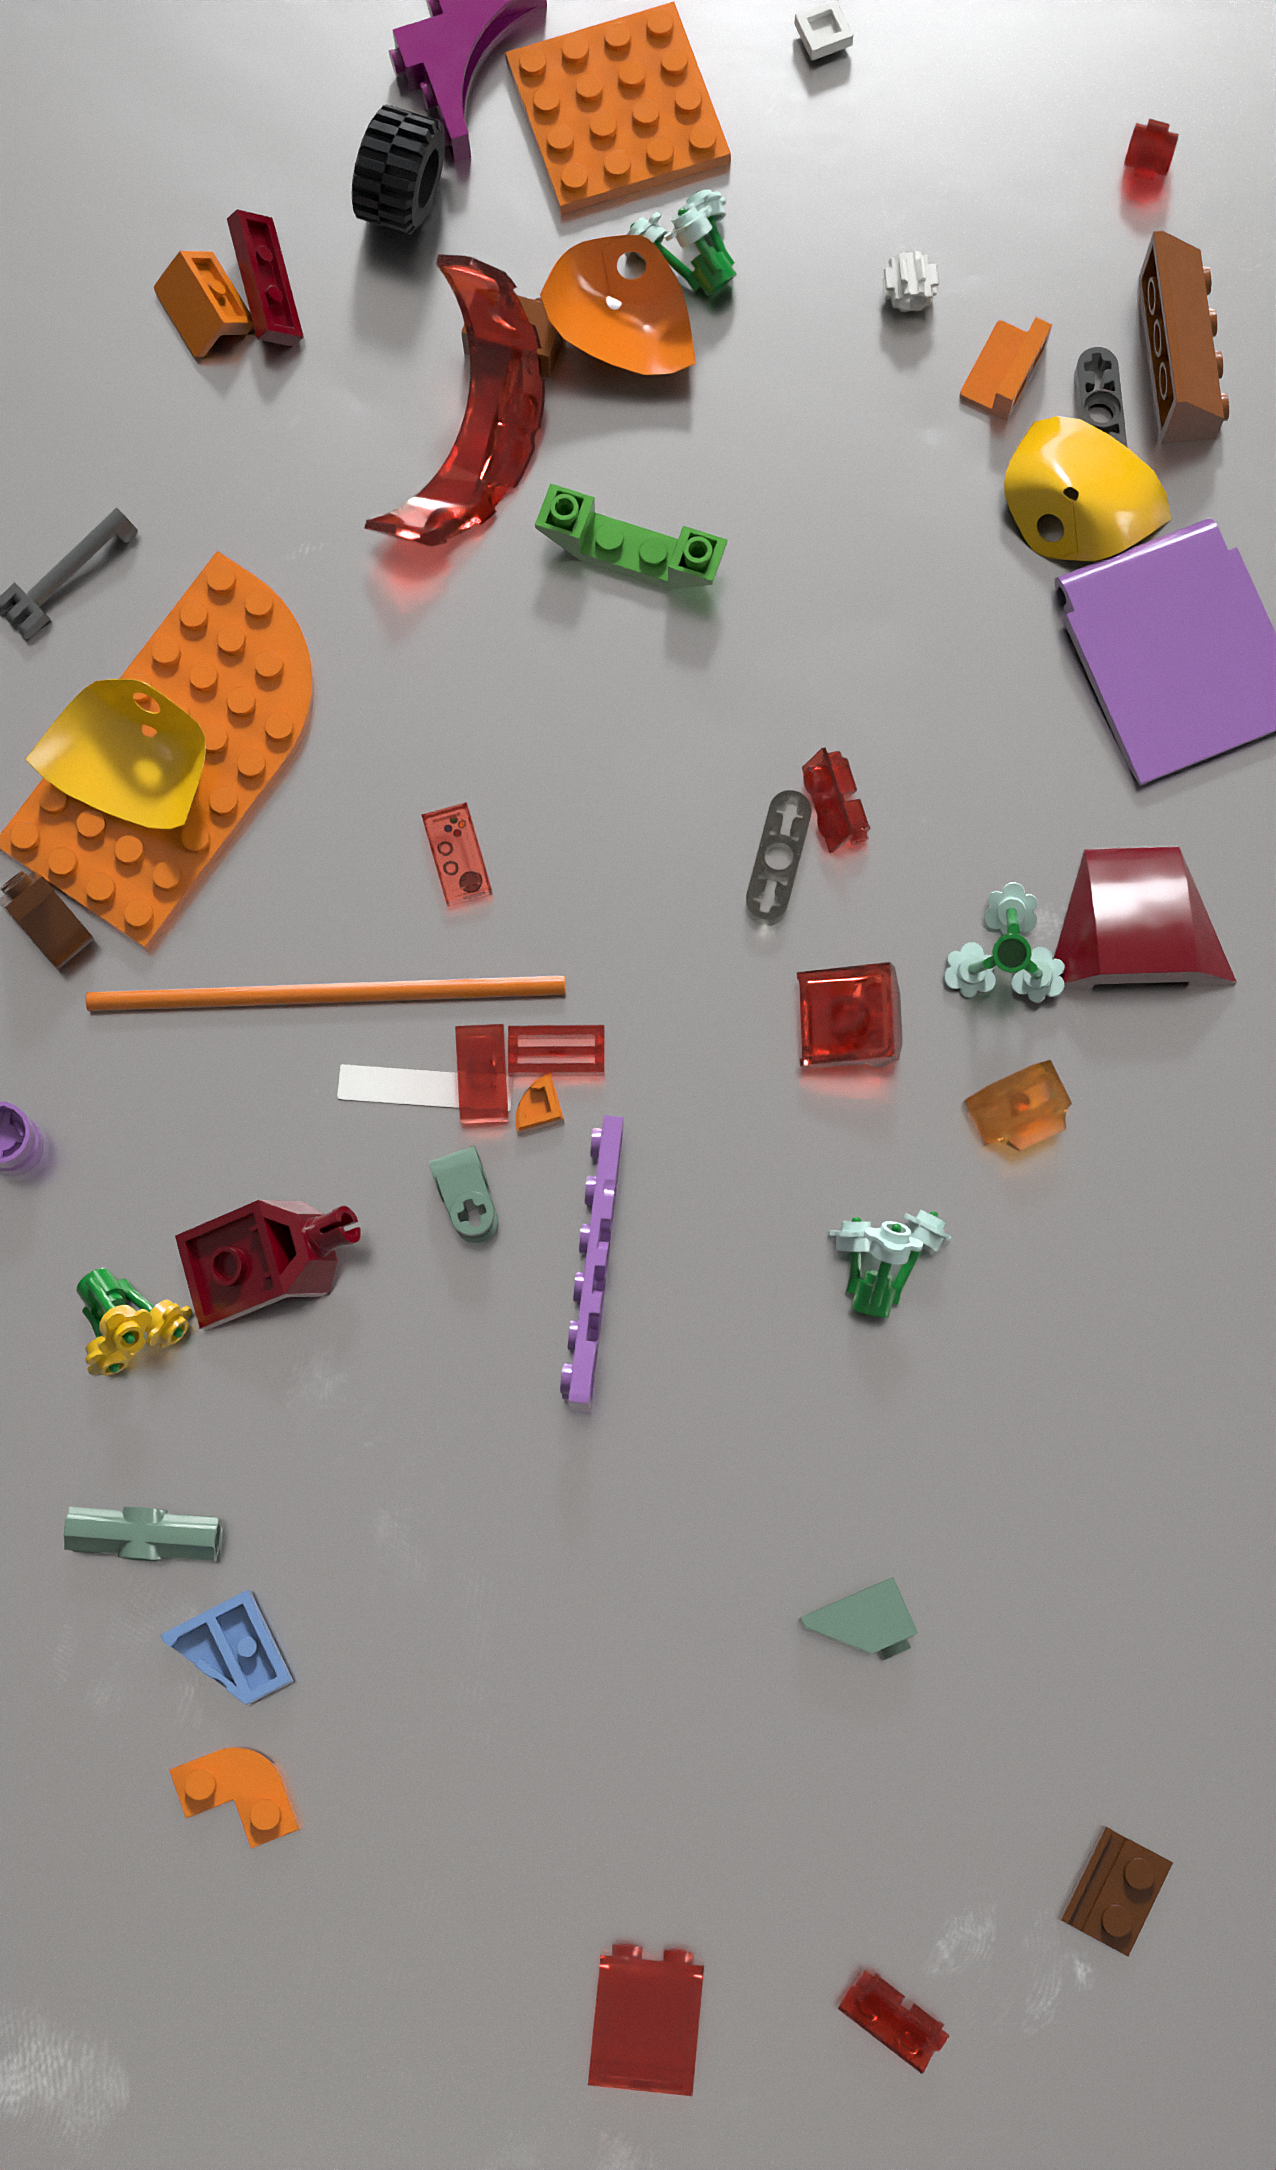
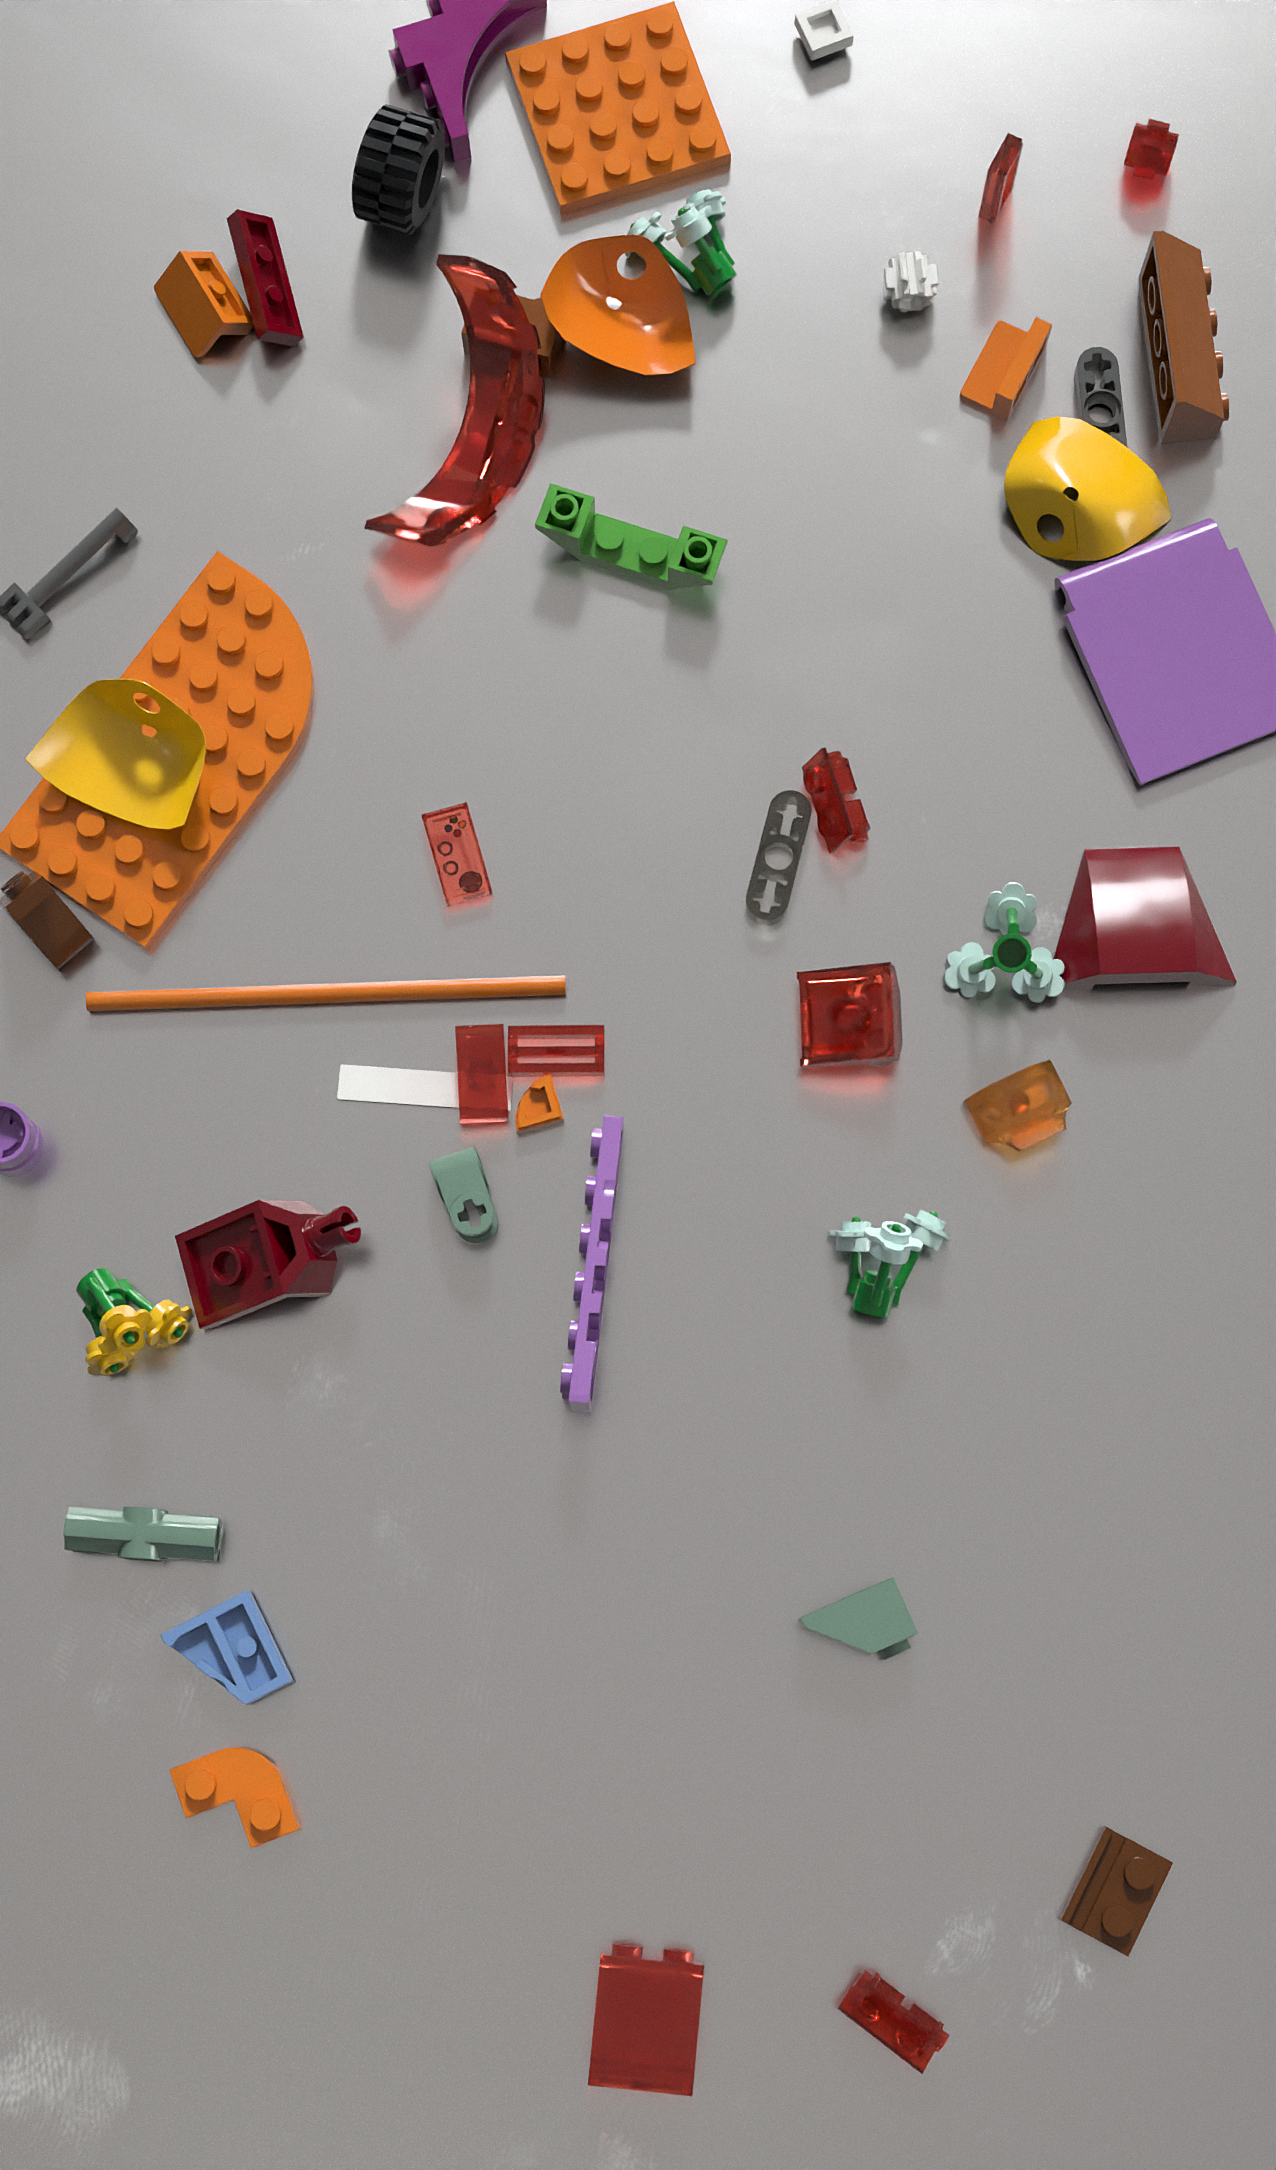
(1000, 178): none -> clear red tile

